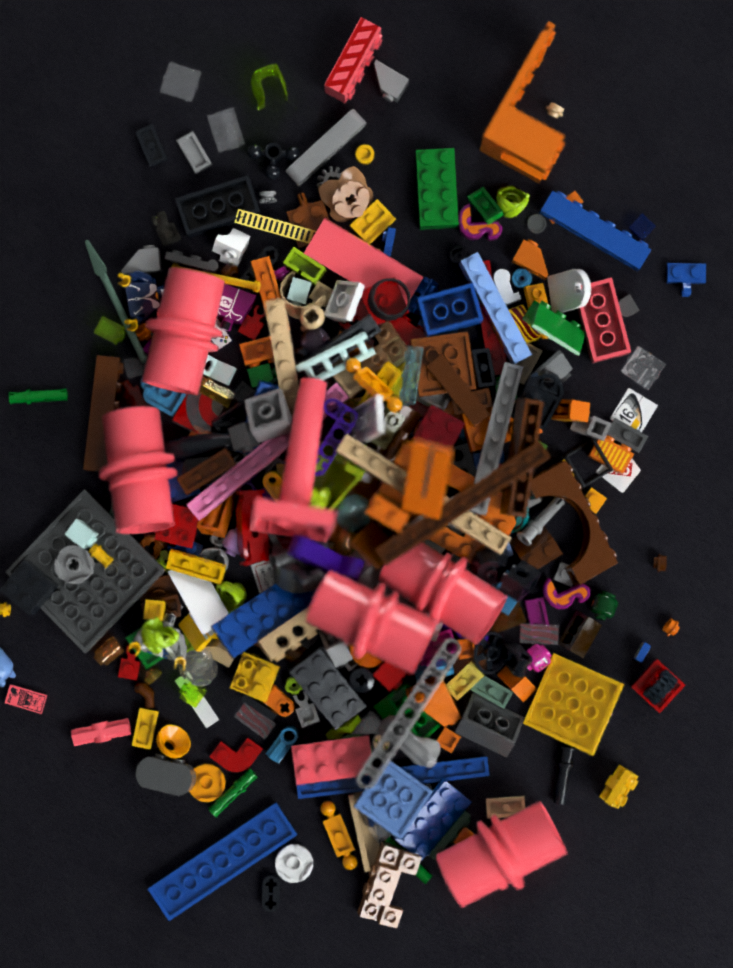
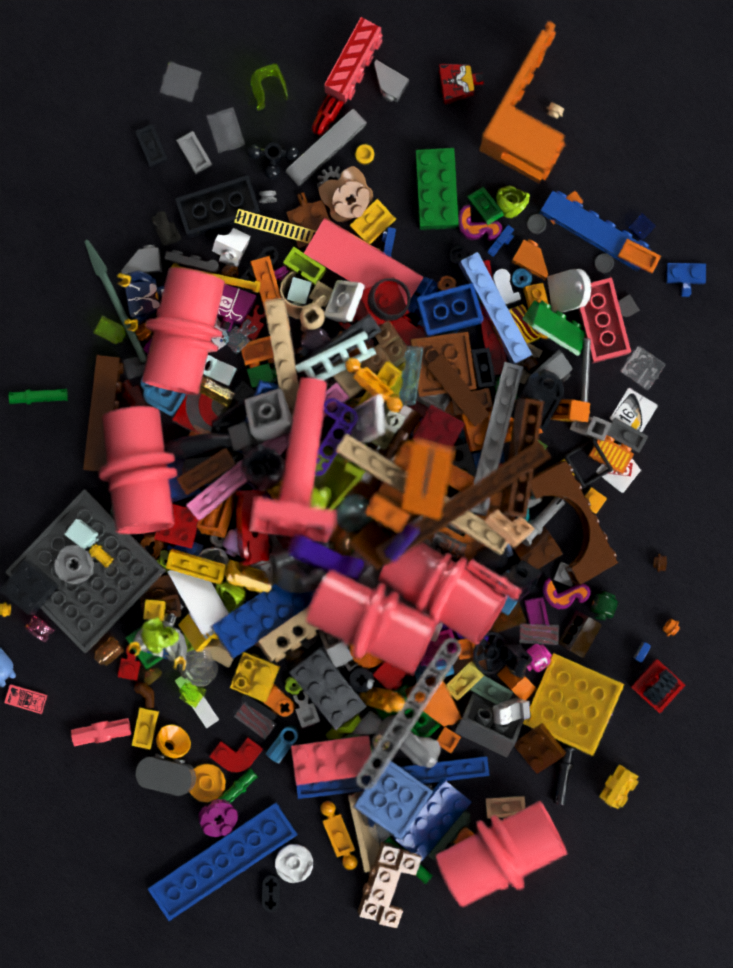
(41, 626): none -> clear pink wheel
(224, 825): none -> magenta plate
(237, 338): none -> clear light blue plate
(247, 576): none -> yellow plate
(263, 467): none -> black hair
(326, 114): none -> red arm
(382, 699): none -> light orange plate
(401, 542): none -> dark purple slope
(446, 280): none -> orange plate
(447, 544): none -> piece
(458, 81): none -> torso
(505, 237): none -> blue plate
(511, 590): none -> coral pin
(511, 710): none -> light grey leg
(512, 532): none -> light nougat plate
(531, 364): none -> reddish brown plate
(539, 748): none -> reddish brown plate
(585, 369): none -> dark grey bar
(604, 263): none -> dark grey piece
(639, 256): none -> orange tile

